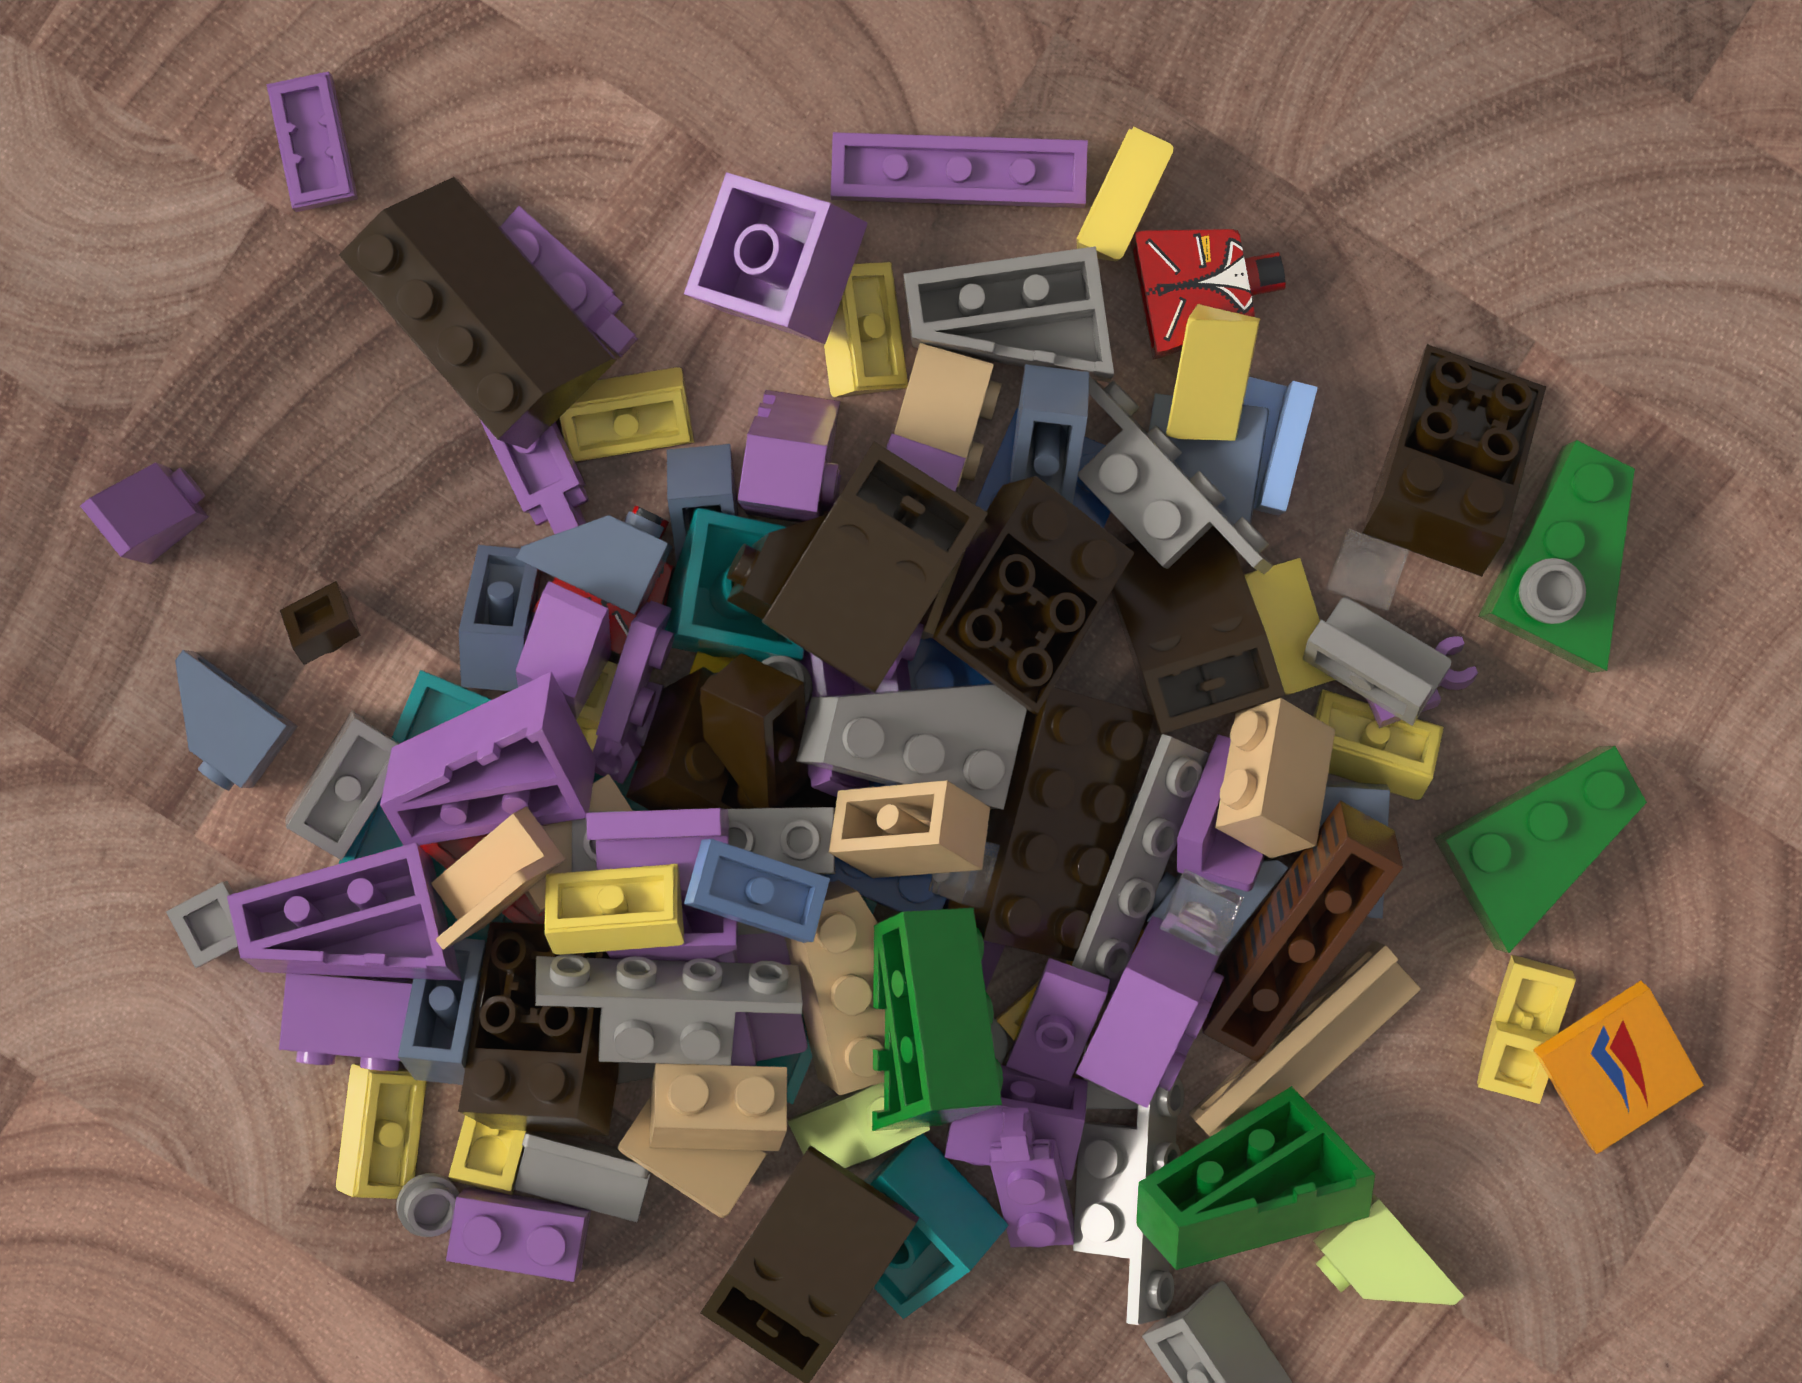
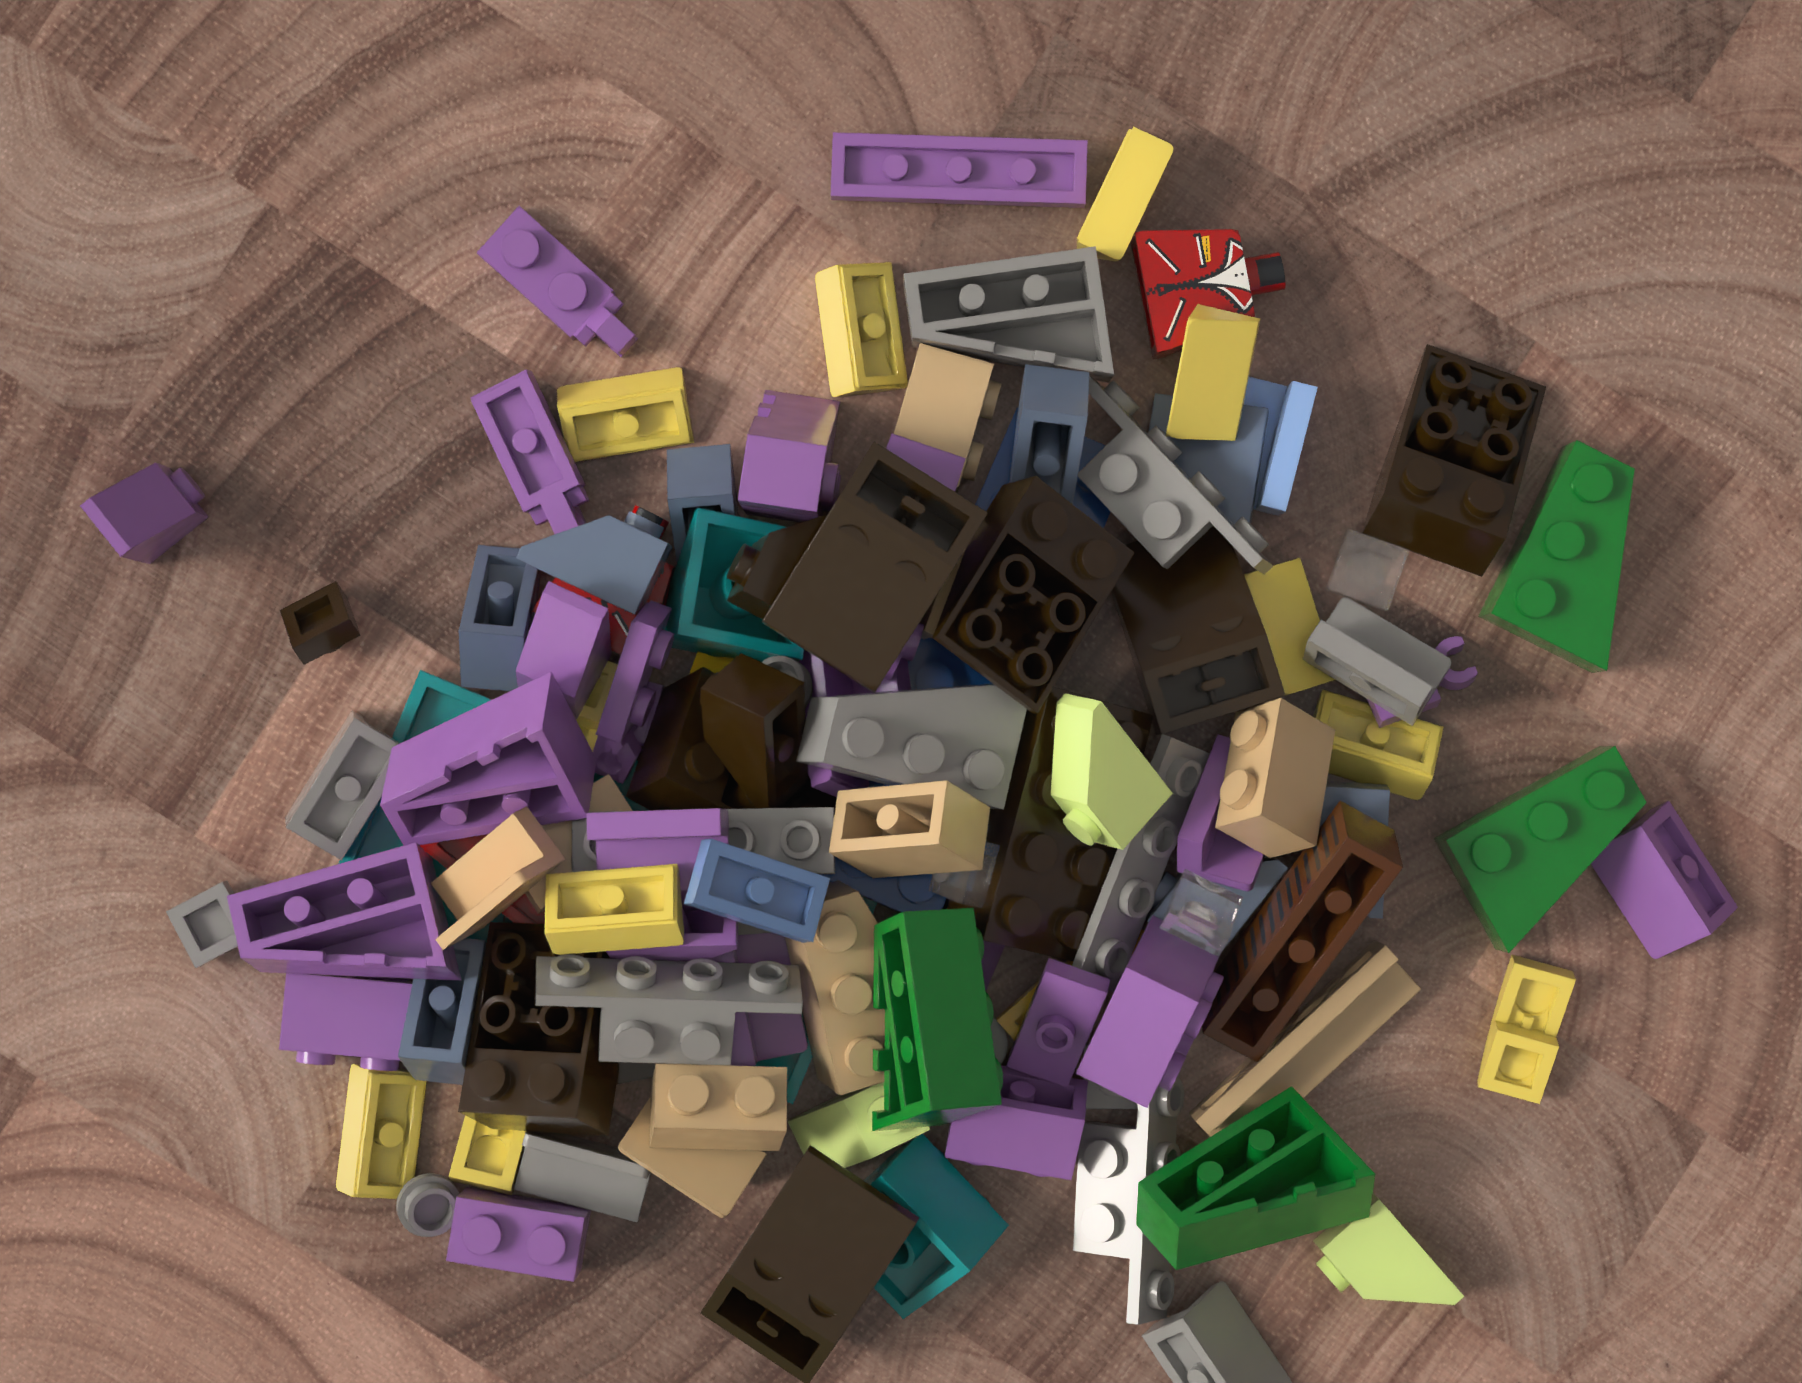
(228, 724): sand blue slope -> none
(312, 141): medium lavender plate -> none
(478, 310): dark brown slope -> none
(776, 257): medium lavender brick -> none
(1030, 1184): medium lavender hinge -> none
(1101, 775): none -> yellowish green slope
(1552, 591): light grey plate -> none
(1618, 1067): light orange tile -> none
(1663, 882): none -> medium lavender panel

